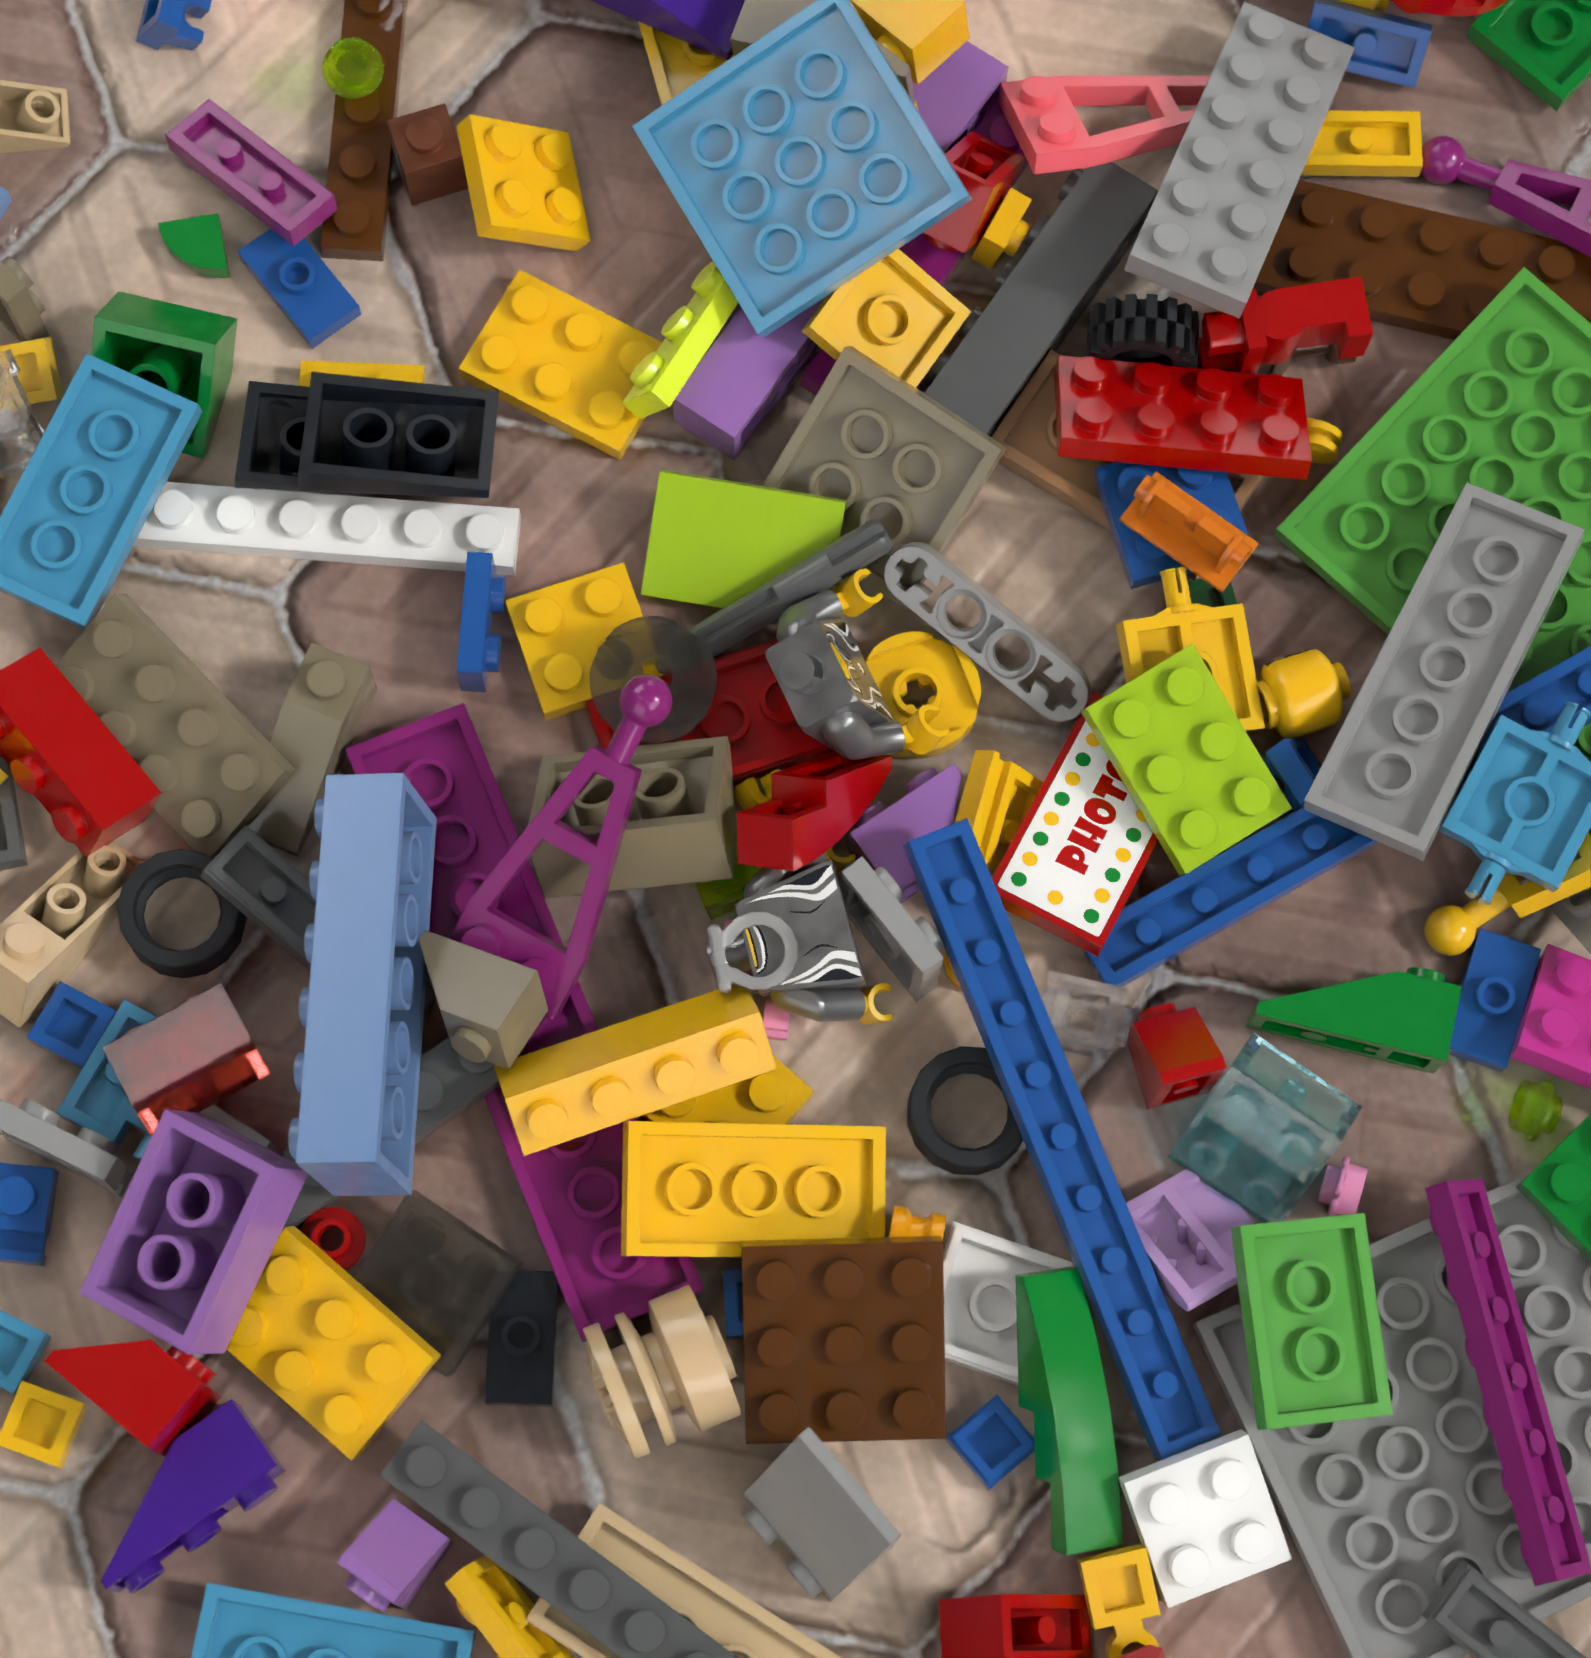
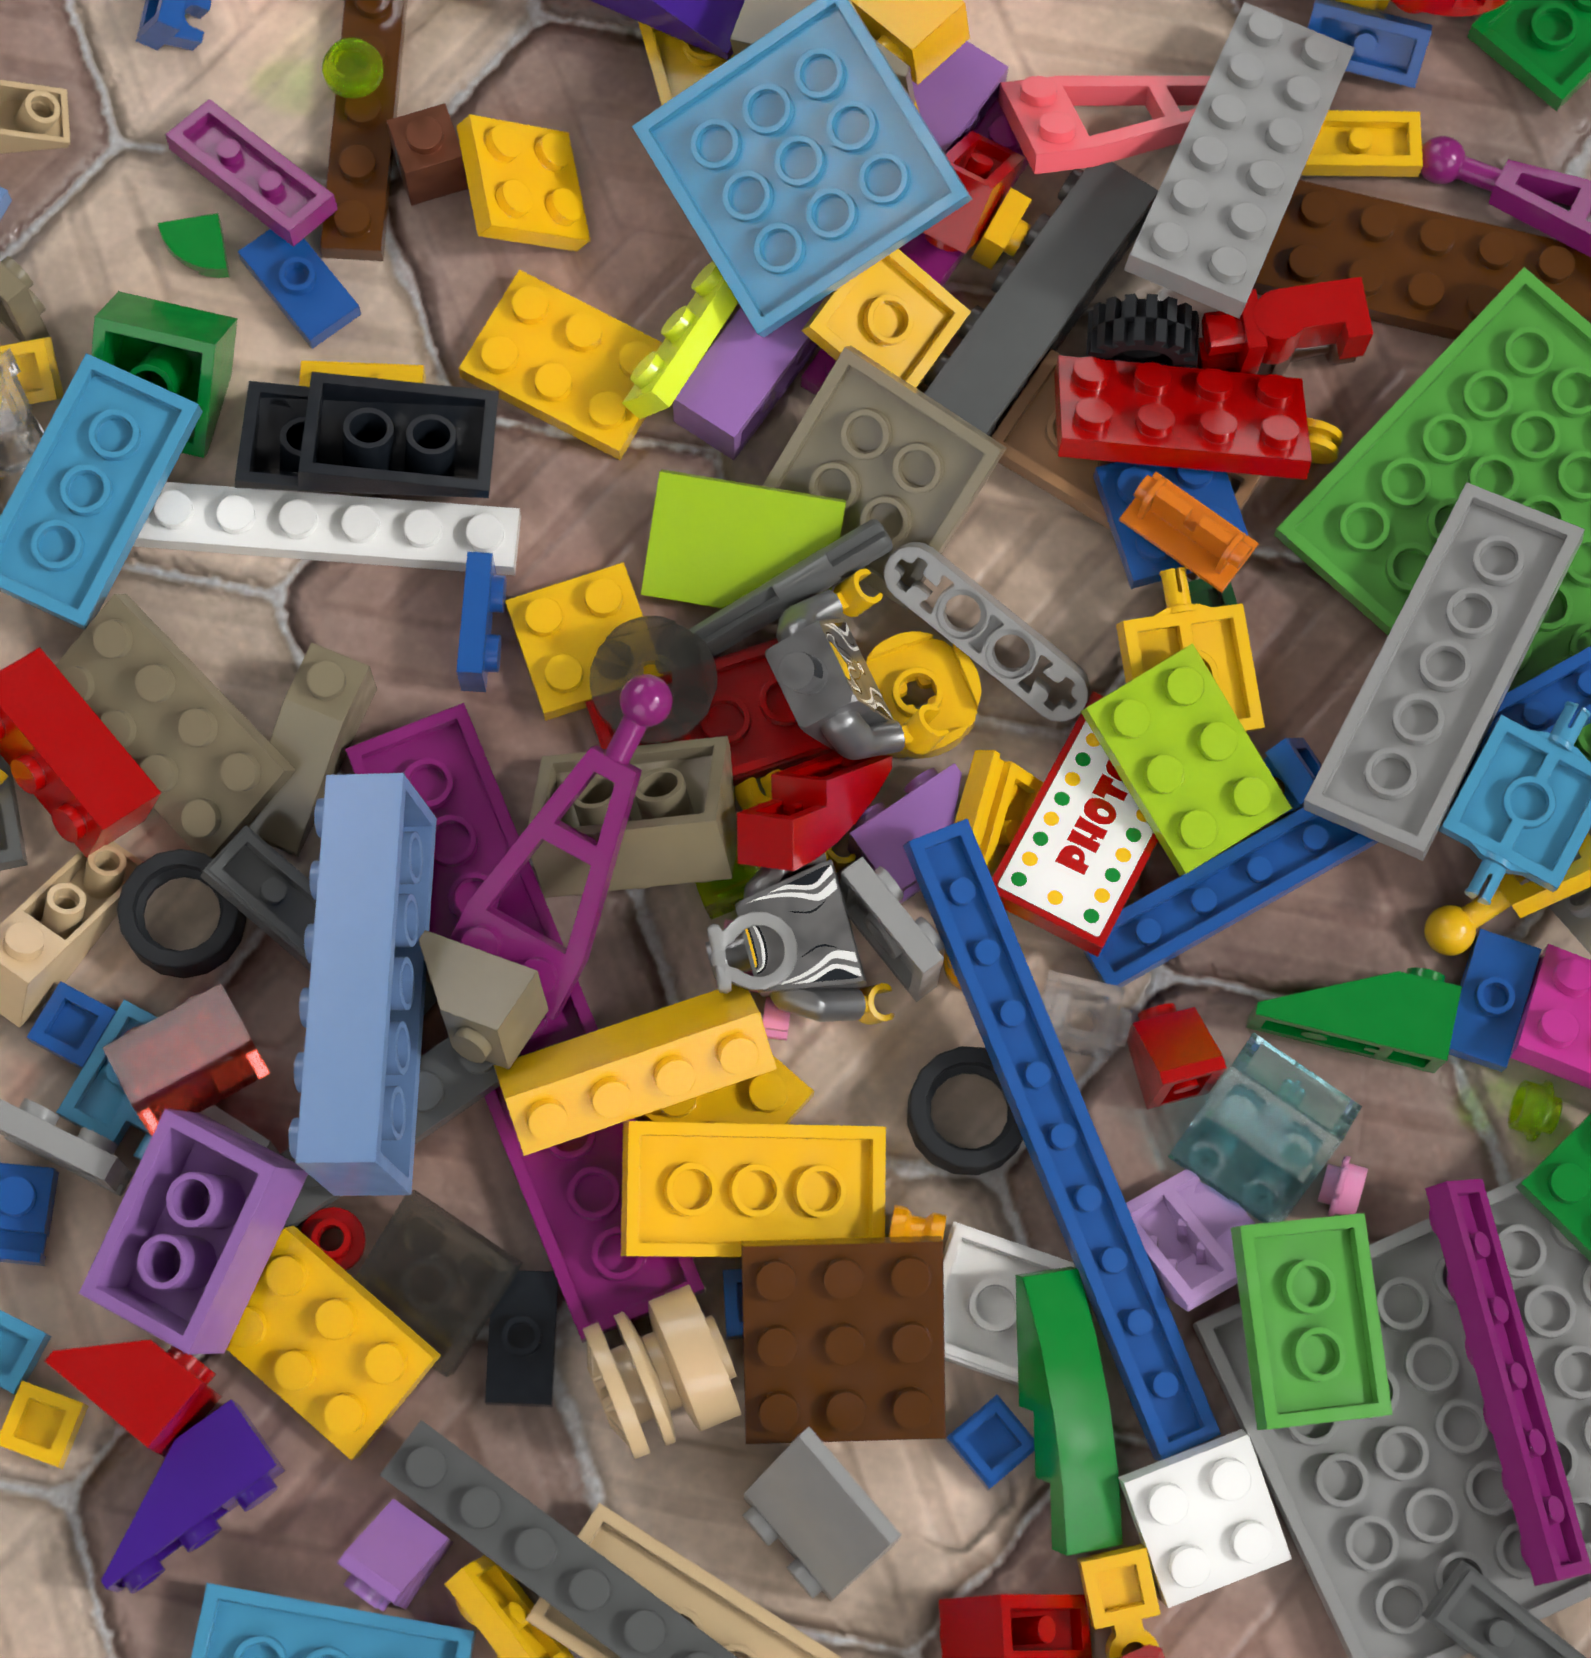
(1302, 693): yellow head -> none

